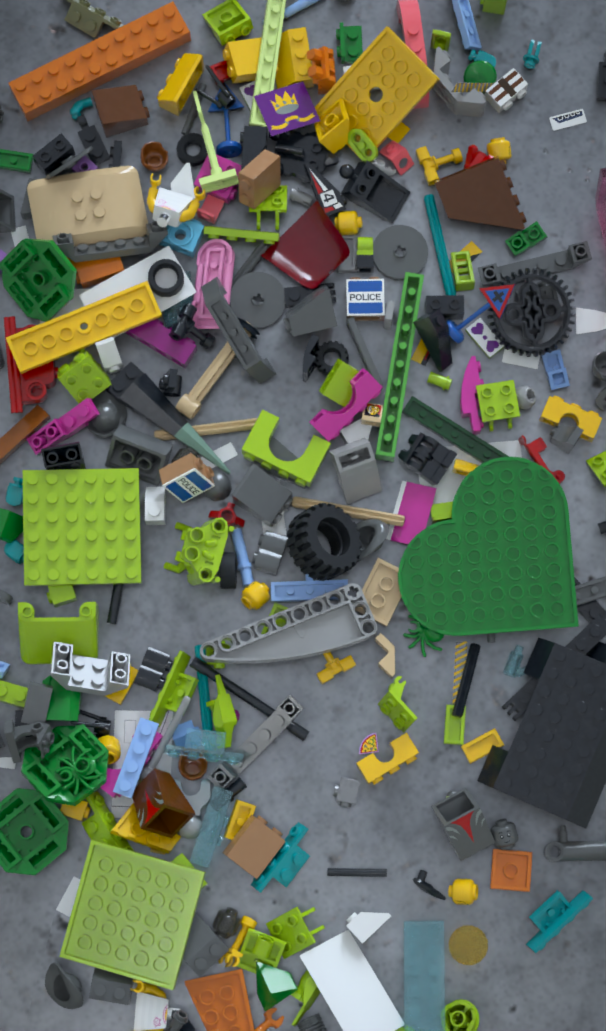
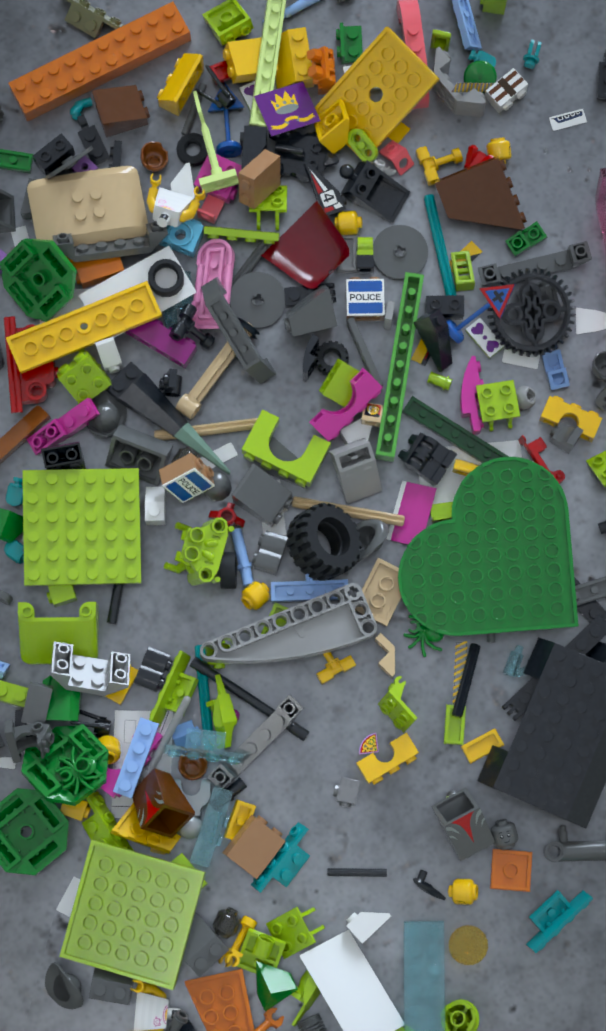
(301, 197): light grey pin -> none

